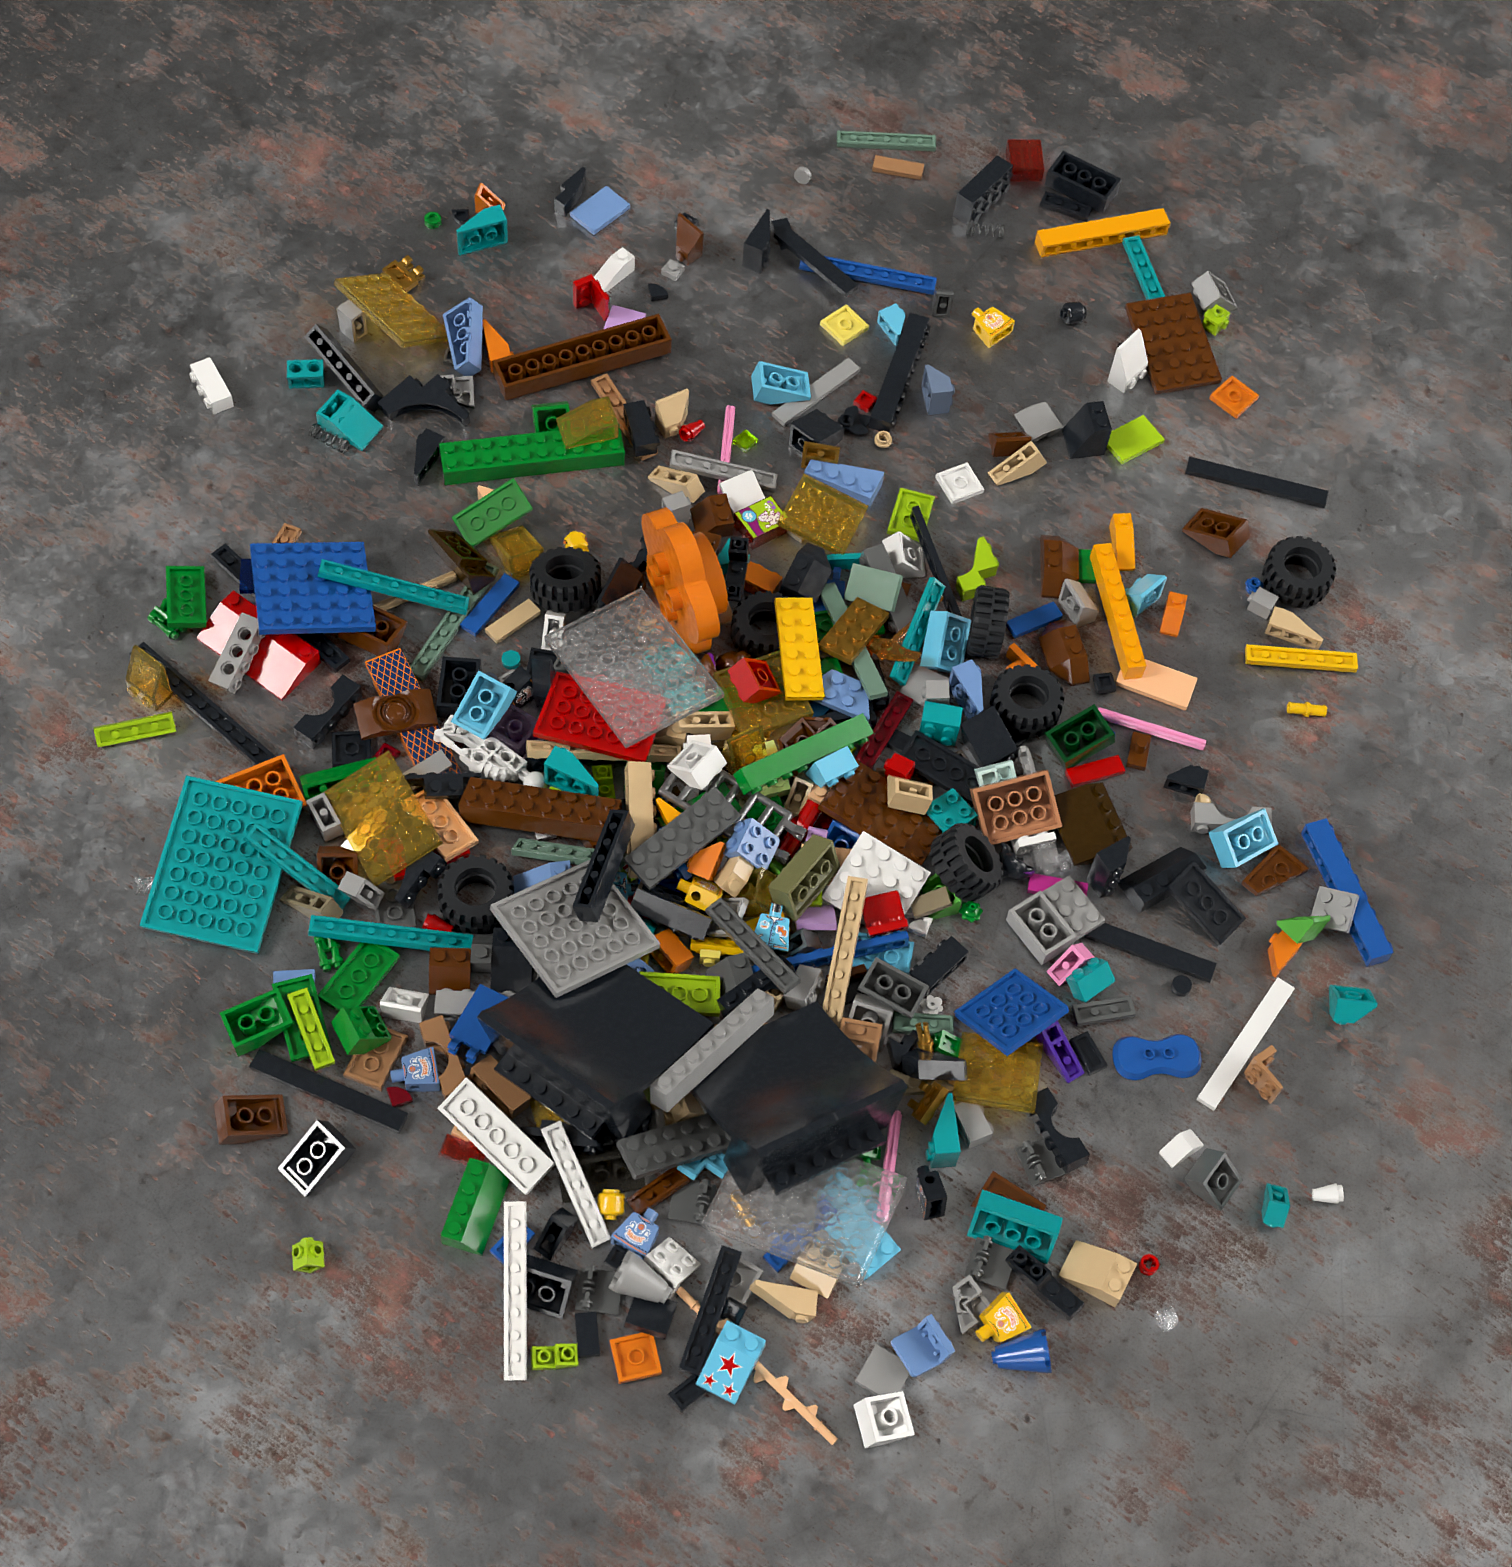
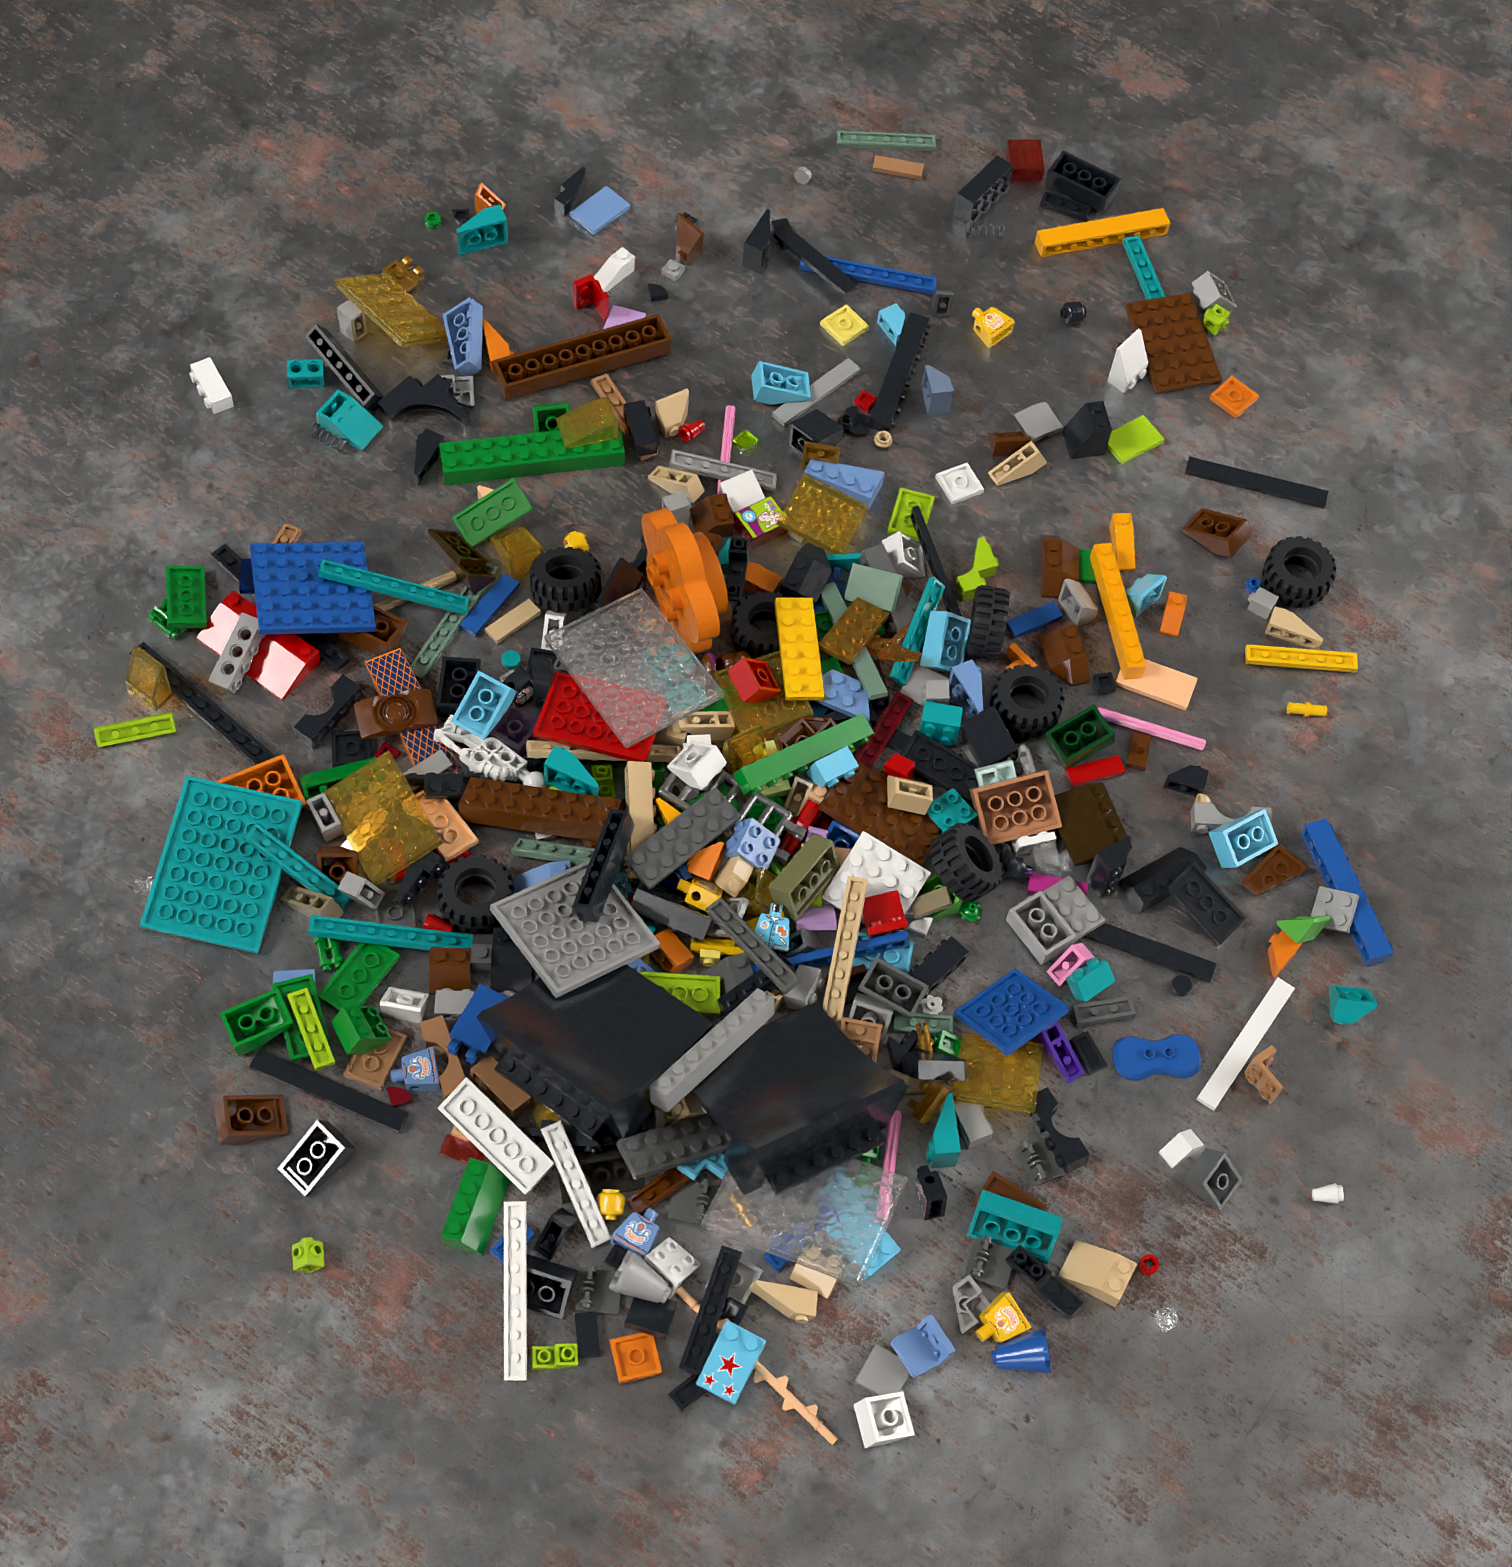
(1275, 1206): teal slope -> none

